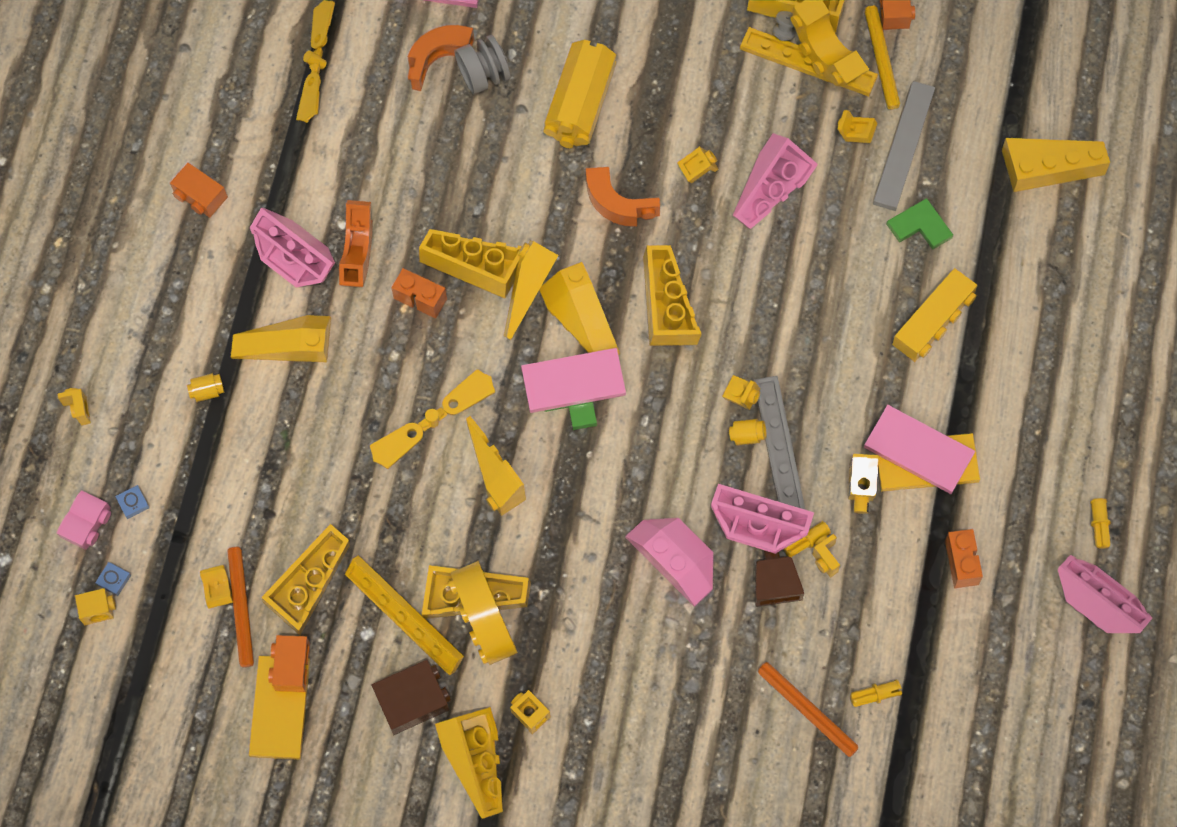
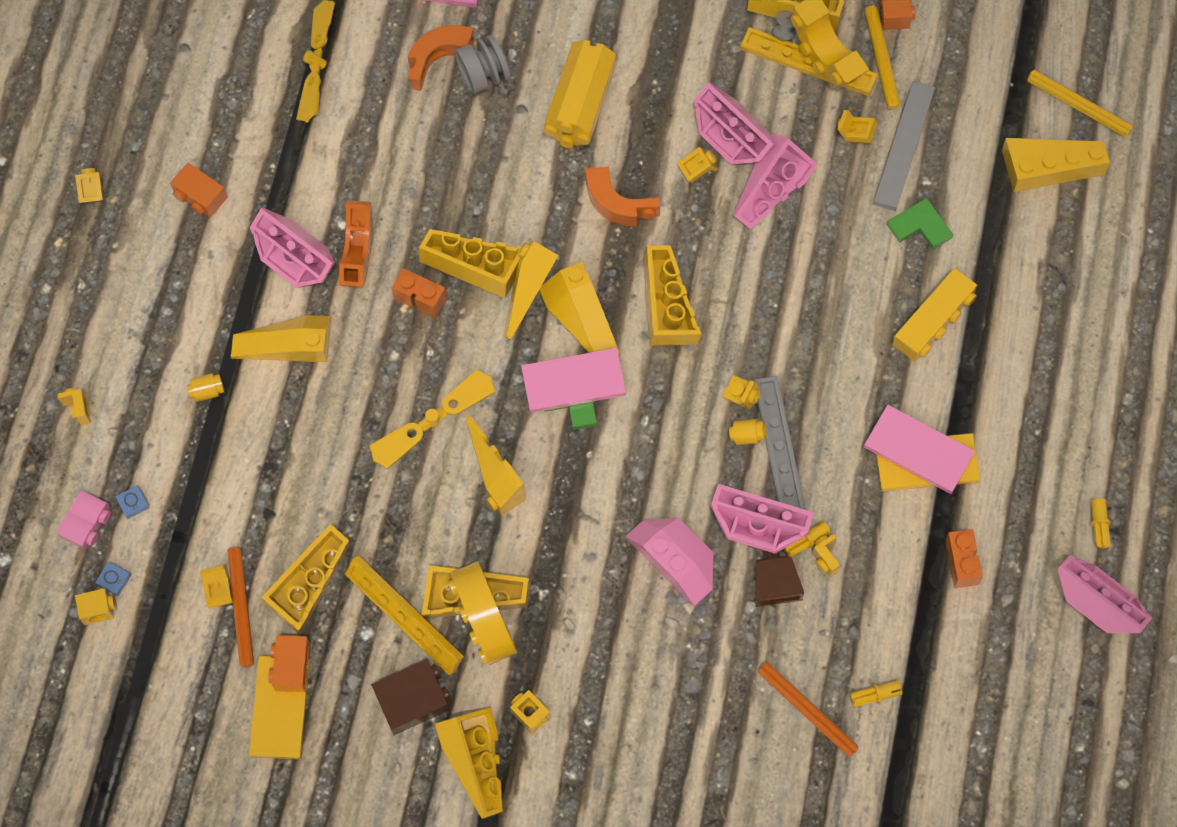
(89, 185): none -> yellow bracket
(730, 127): none -> bright pink wedge
(862, 471): torso -> none
(1080, 103): none -> yellow axle

